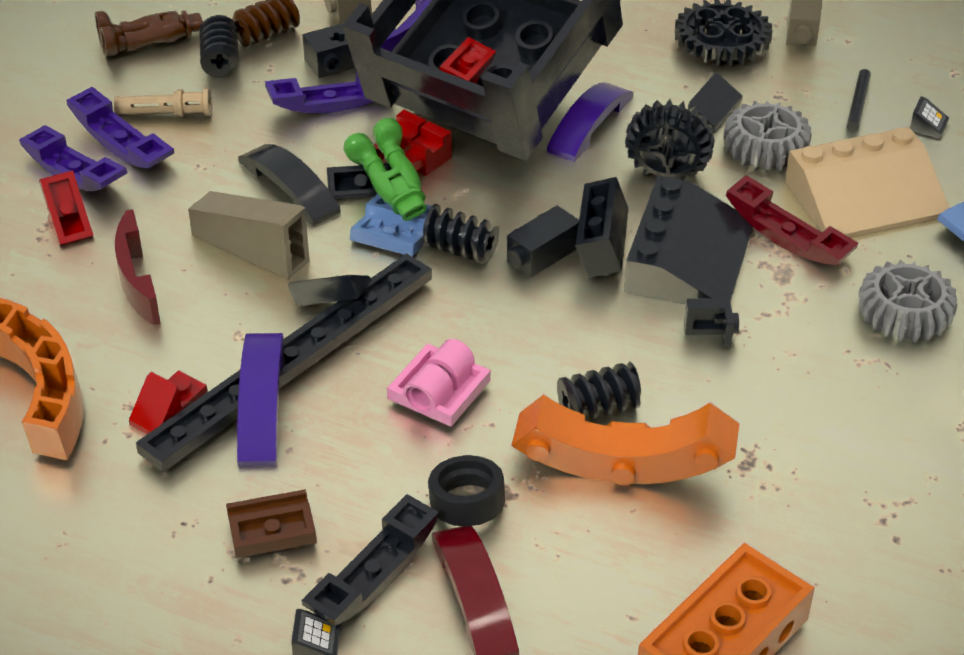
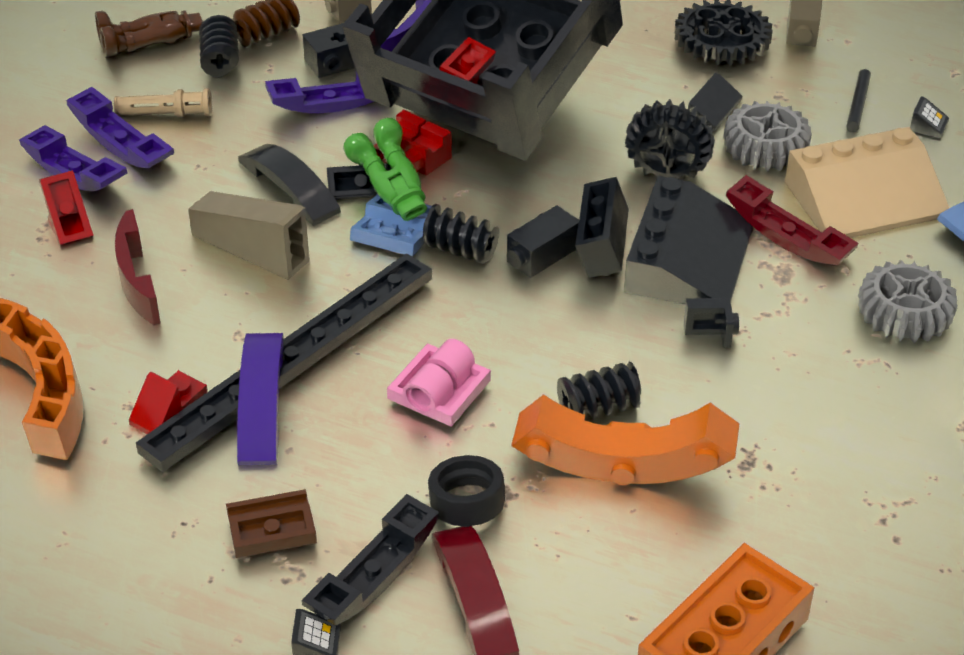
(328, 289): black slope -> none
(584, 116): dark purple slope -> none

